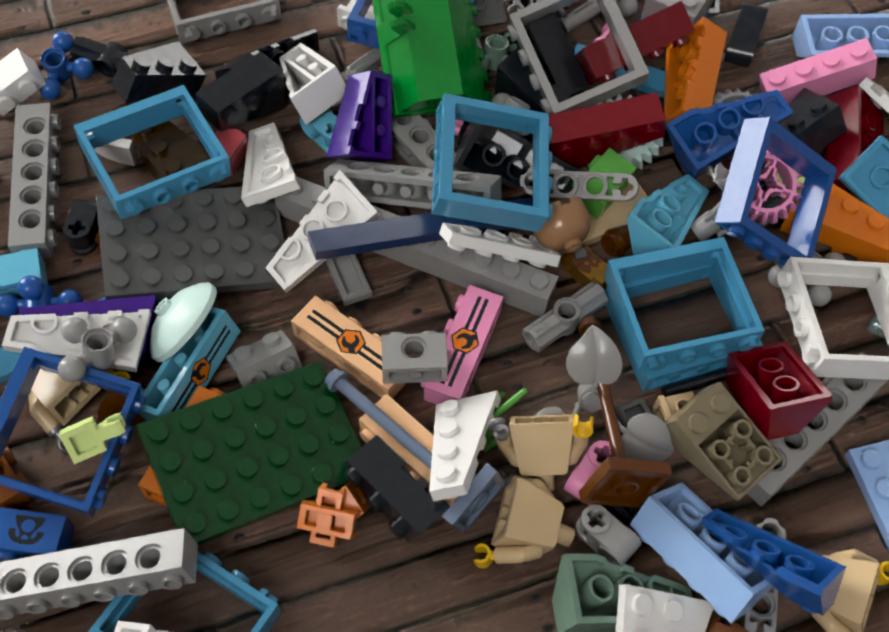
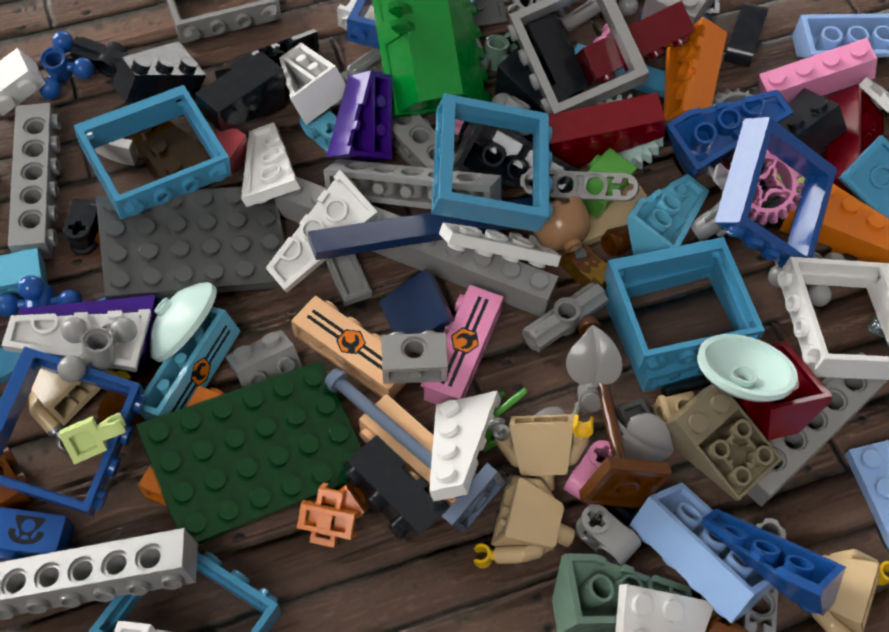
(417, 306): none -> dark blue tile
(747, 368): none -> light aqua dish

